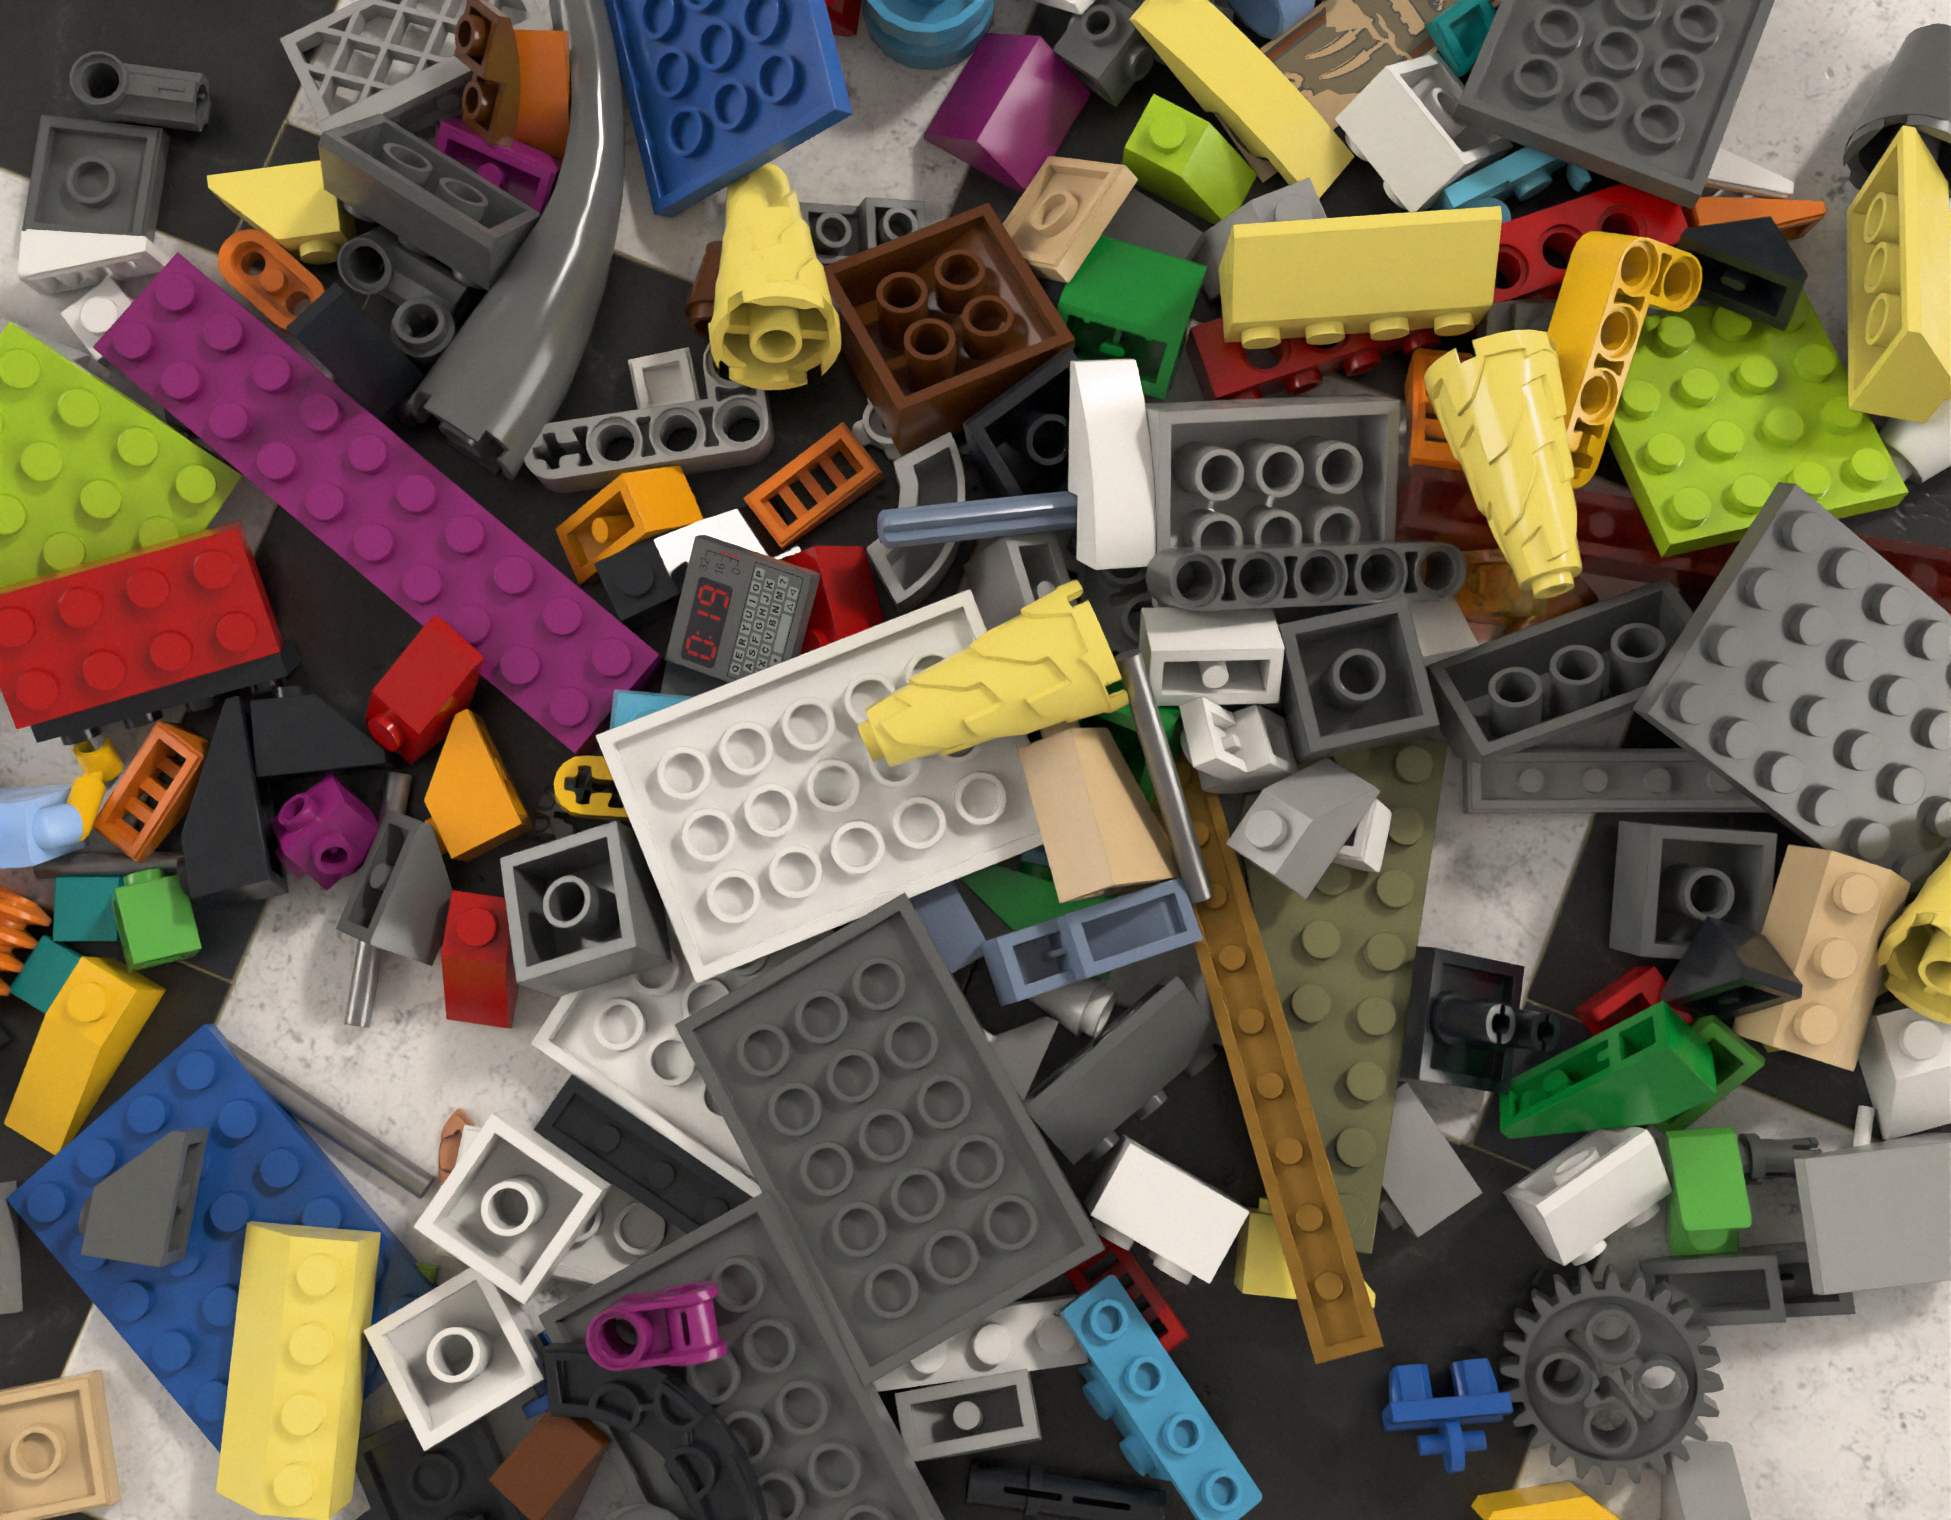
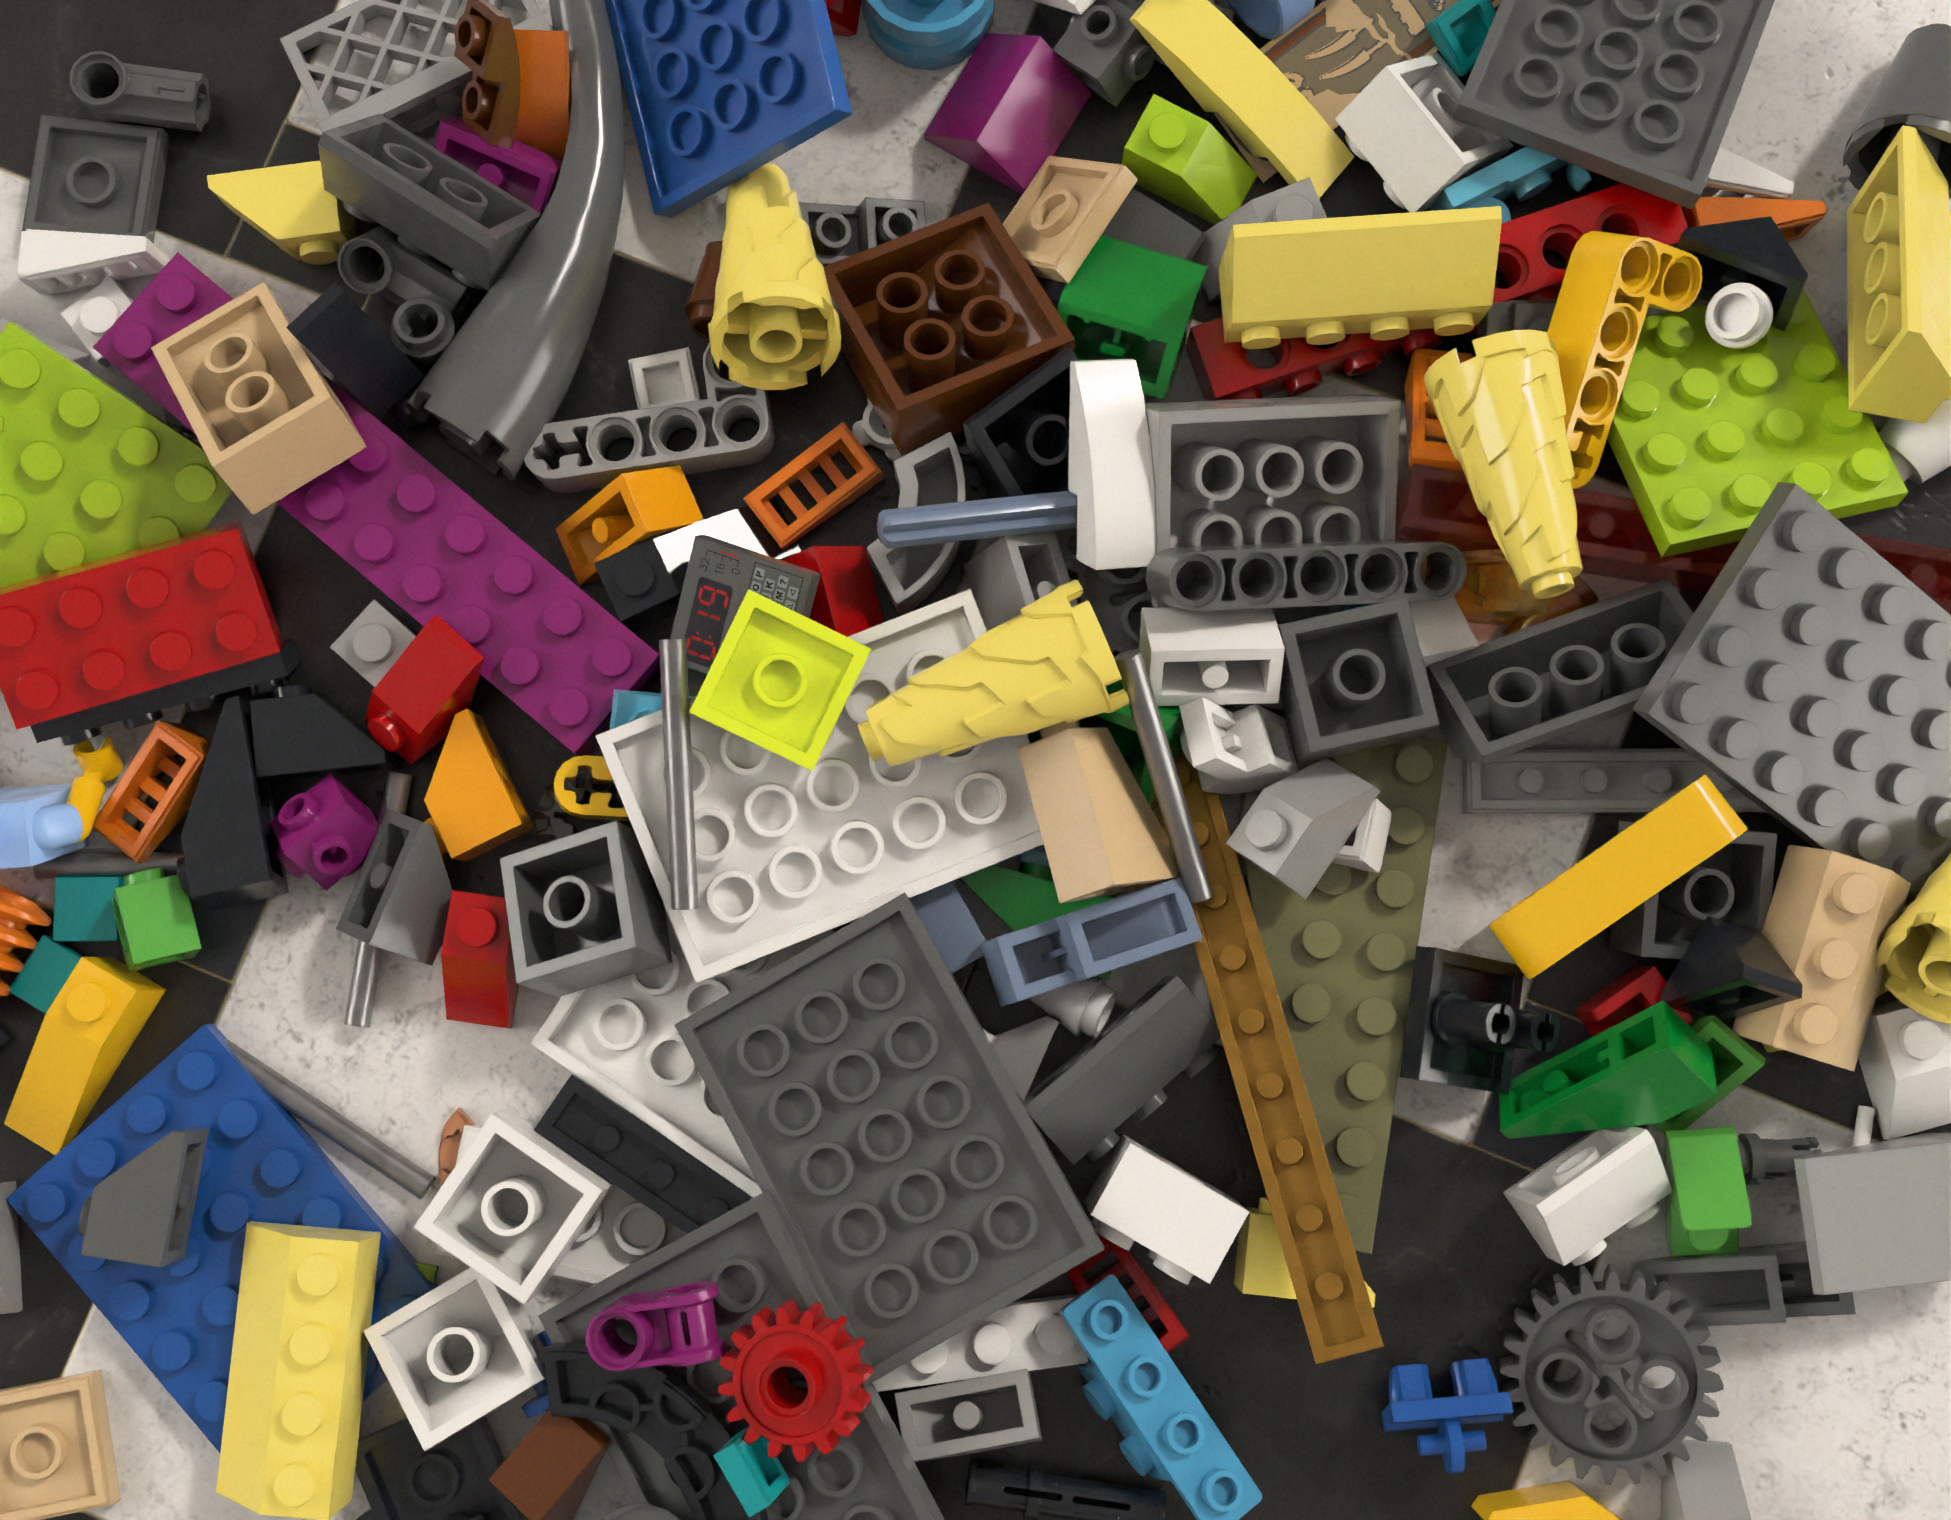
(257, 399): none -> tan slope
(277, 286): orange plate -> none
(374, 641): none -> light grey brick
(678, 774): none -> flat silver bar
(751, 1472): none -> teal tile
(769, 1400): none -> red gear
(780, 680): none -> neon yellow plate
(1421, 1170): light grey slope -> none
(1617, 877): none -> yellow beam
(1739, 315): none -> white plate

